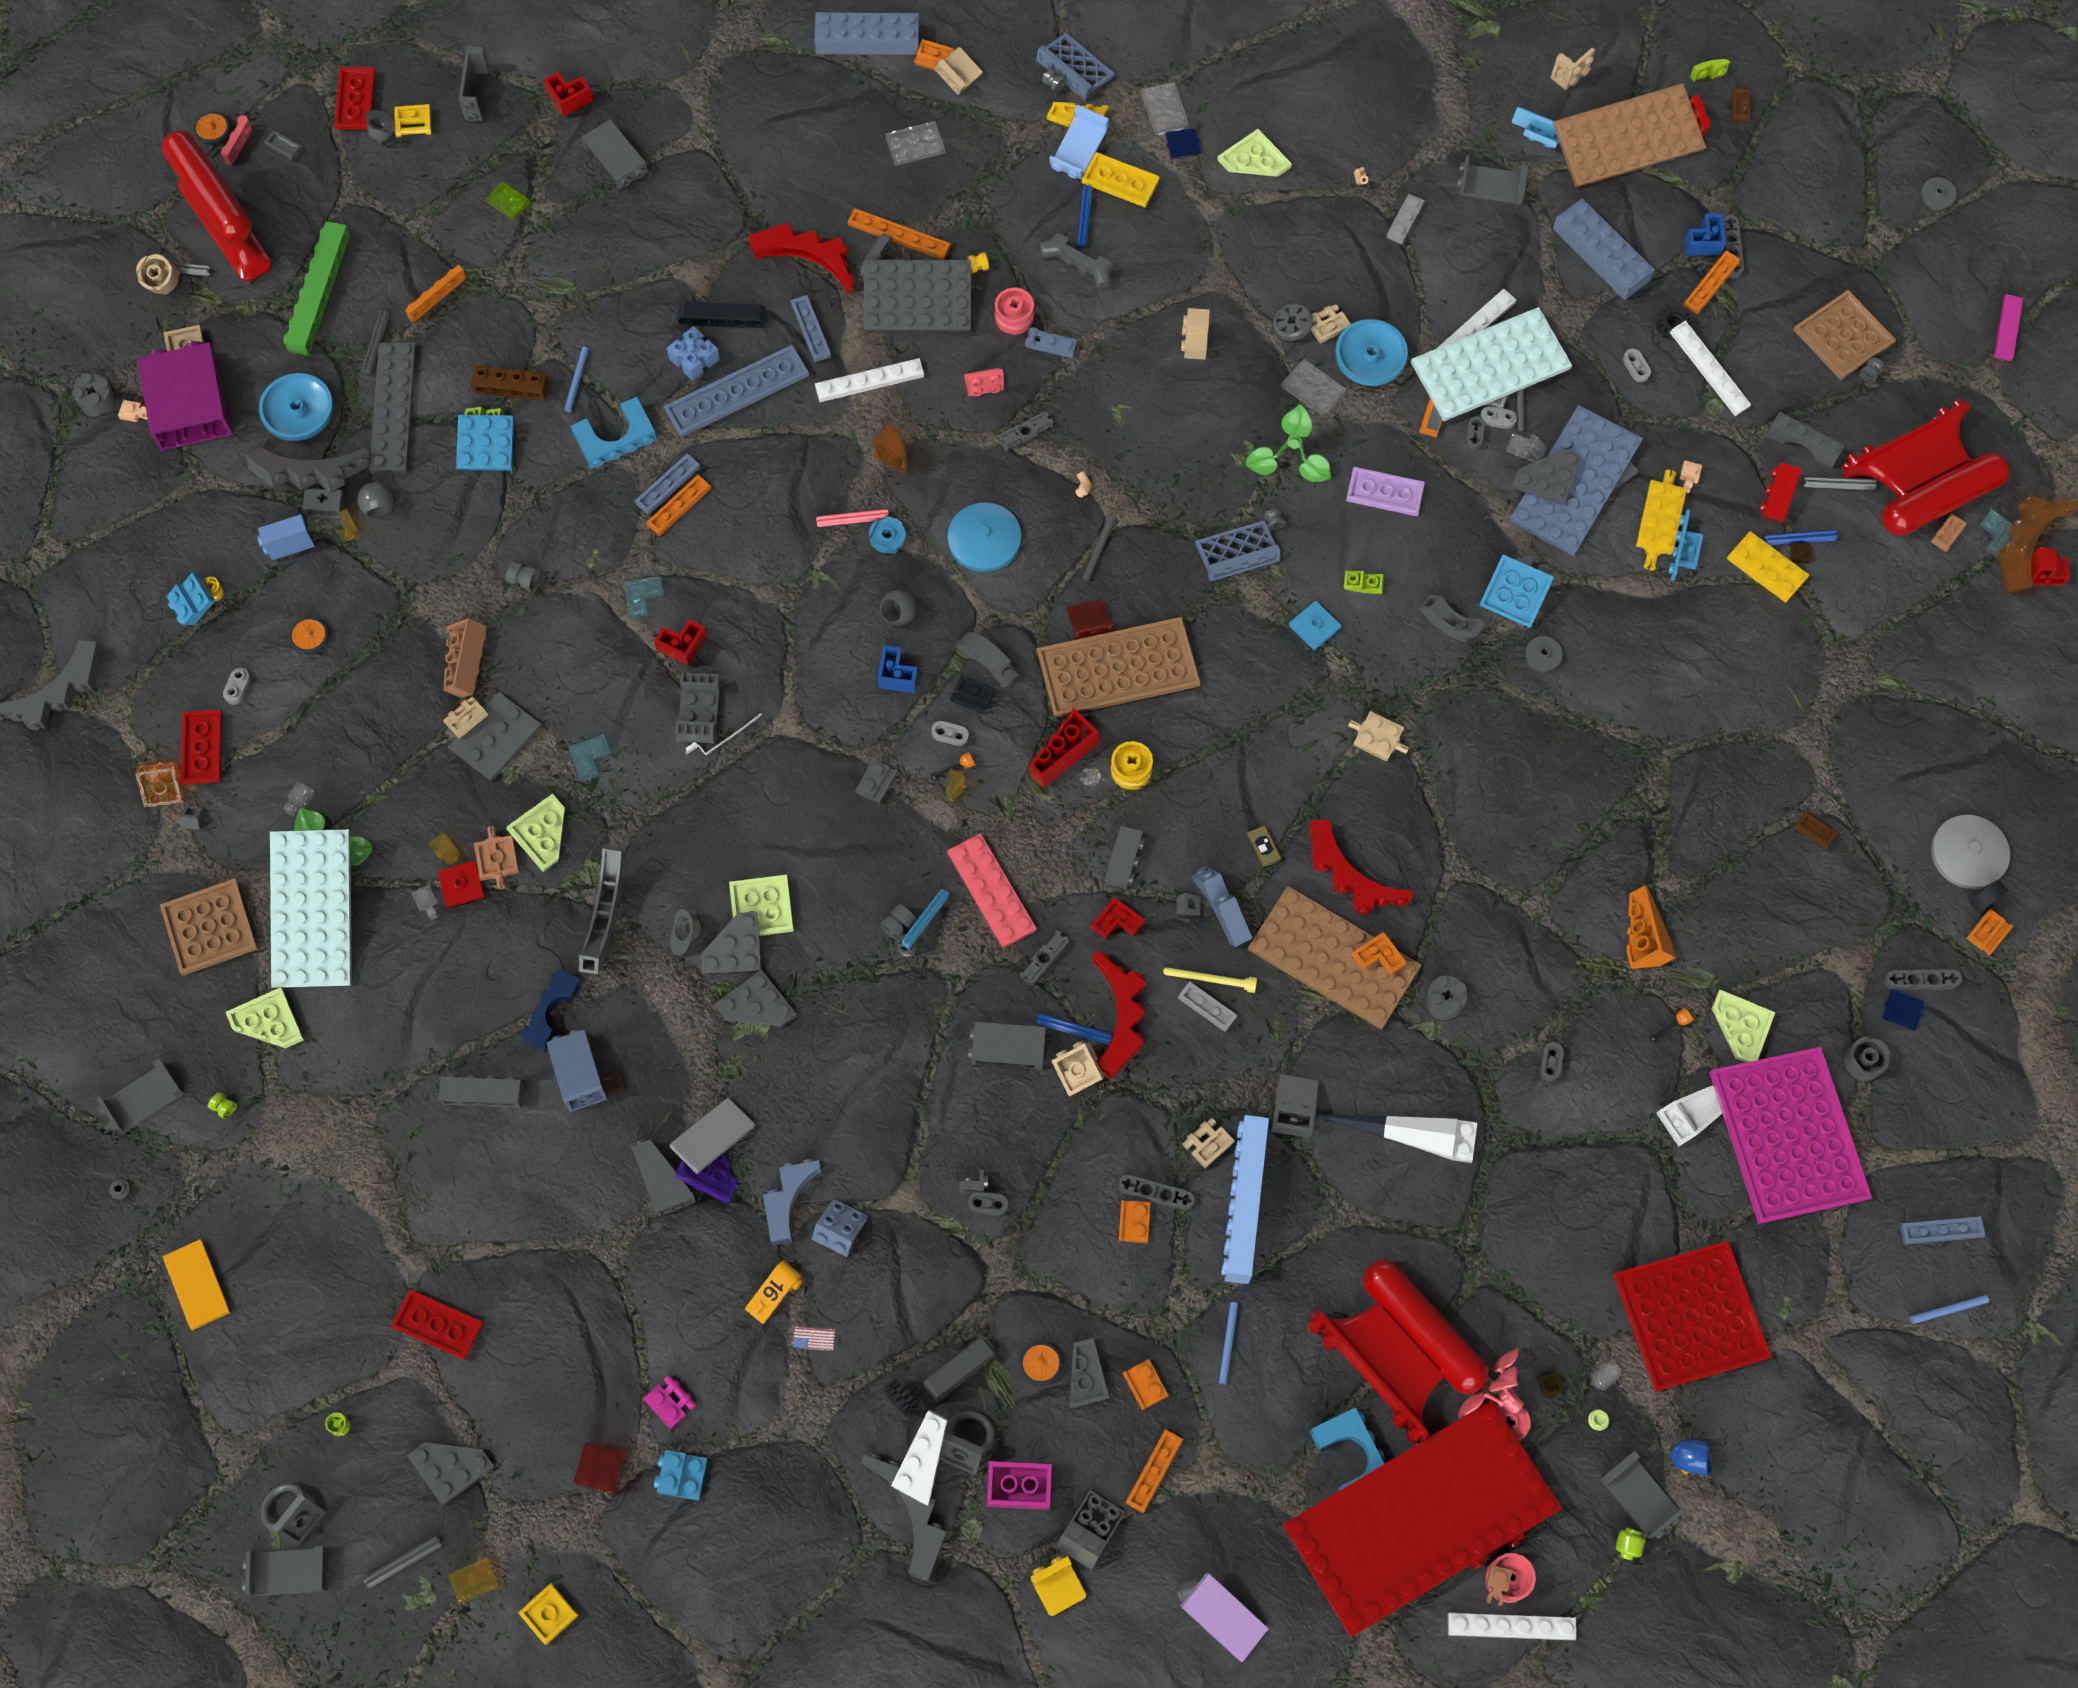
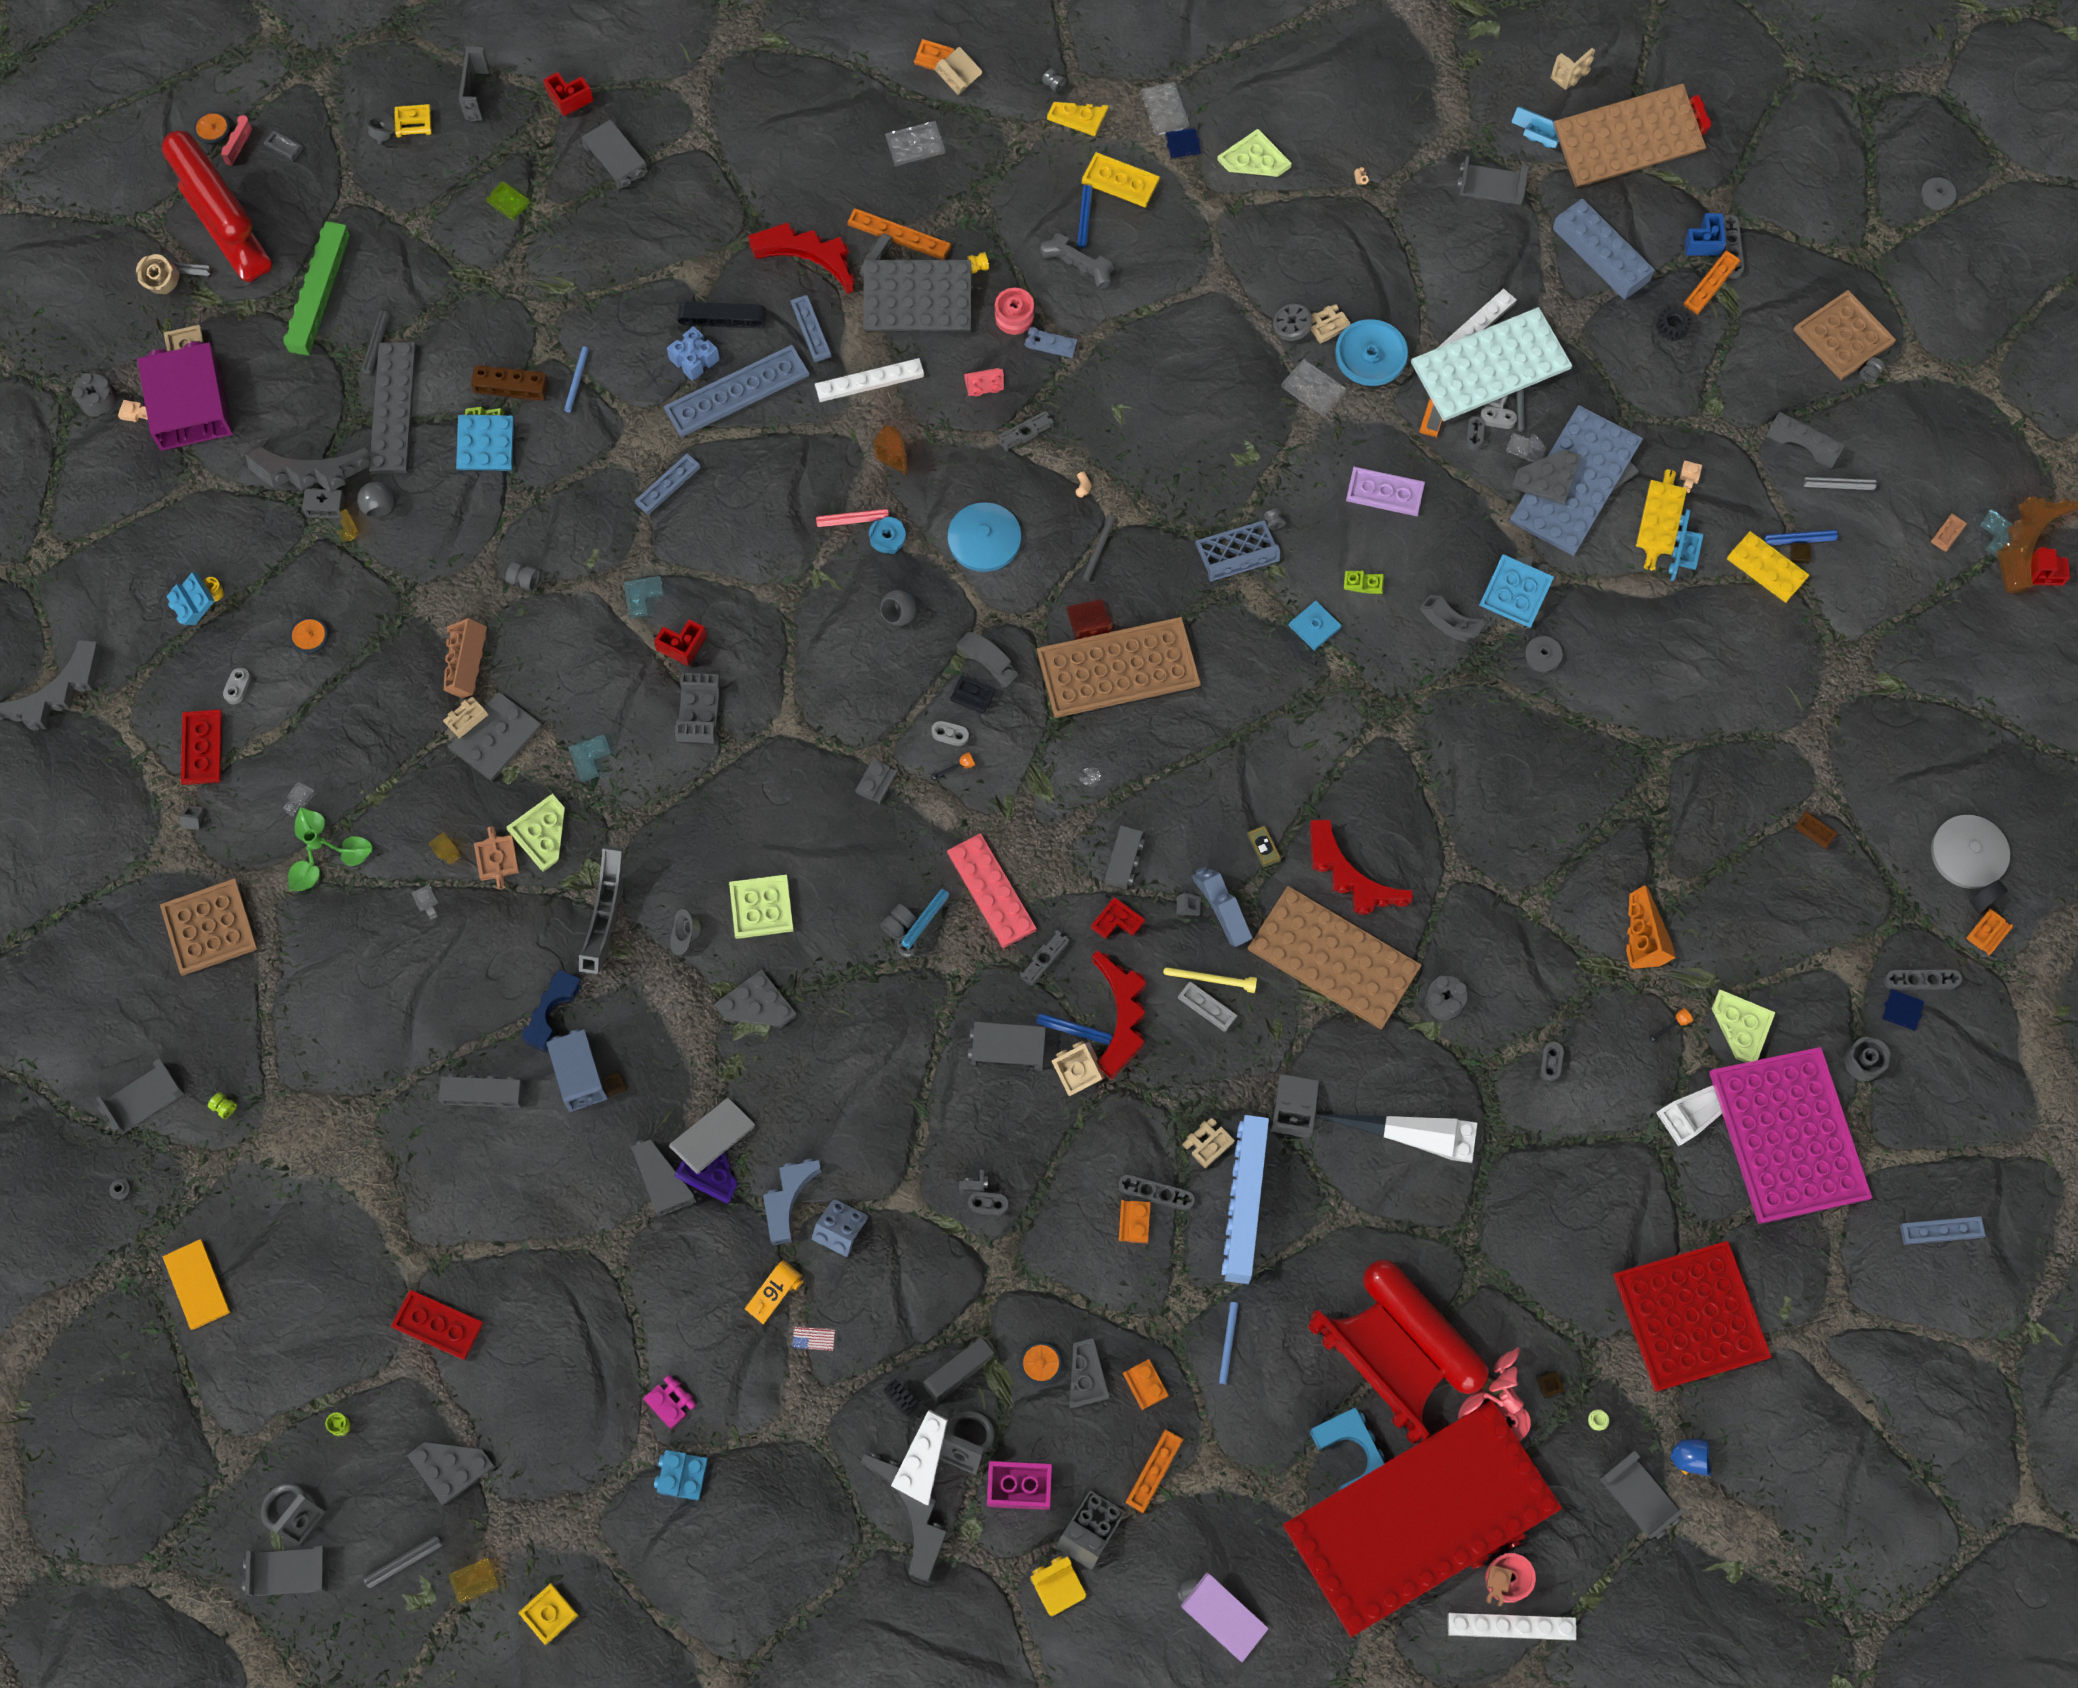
(160, 783): clear orange slope -> none
(267, 1019): yellowish green plate -> none
(285, 537): medium blue brick -> none
(296, 407): dark azure dish -> none
(310, 908): light aqua plate -> none
(354, 97): red plate -> none
(435, 293): orange plate -> none
(461, 884): red plate -> none
(599, 451): dark azure arch -> none
(600, 1469): clear red brick -> none
(678, 505): orange tile -> none
(694, 745): white piece -> none
(735, 946): dark grey plate -> none
(867, 33): sand blue brick -> none
(893, 674): blue brick -> none
(955, 788): clear yellow bracket -> none
(1064, 748): red wedge -> none
(1074, 81): sand blue fence -> none
(1080, 143): light blue panel -> none
(1131, 765): yellow wheel -> none
(1195, 332): tan brick -> none
(1298, 425): bright green plant -> none
(1378, 736): tan plate -> none
(1379, 949): orange plate -> none
(1405, 219): light grey plate -> none
(1605, 1375): clear brick -> none
(1630, 1543): lime head -> none
(1637, 366): light grey plate -> none
(1710, 368): white plate -> none
(1712, 68): lime slope -> none
(1740, 104): reddish brown plate -> none
(1780, 492): red wedge -> none
(1928, 471): red piece -> none
(1949, 1309): medium blue bar -> none
(2008, 327): dark pink tile -> none

